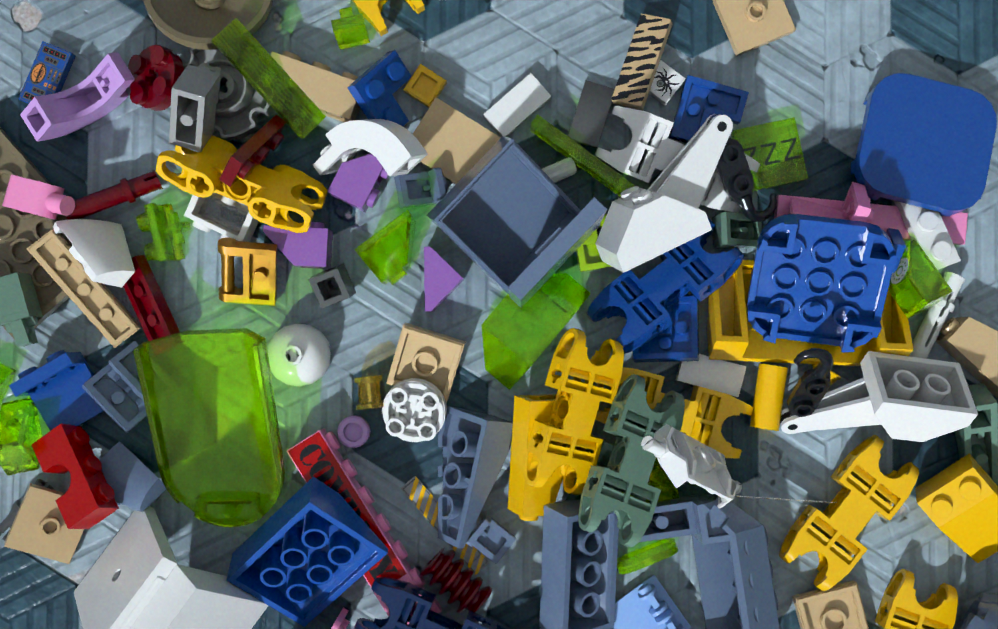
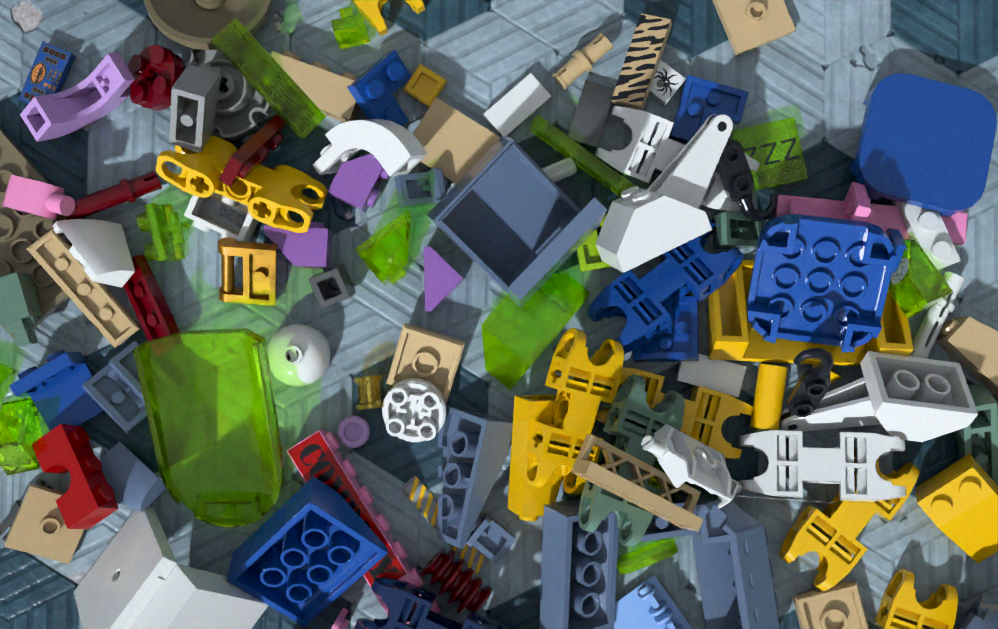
(582, 61): none -> tan pin
(634, 489): none -> tan fence
(823, 465): none -> white piece

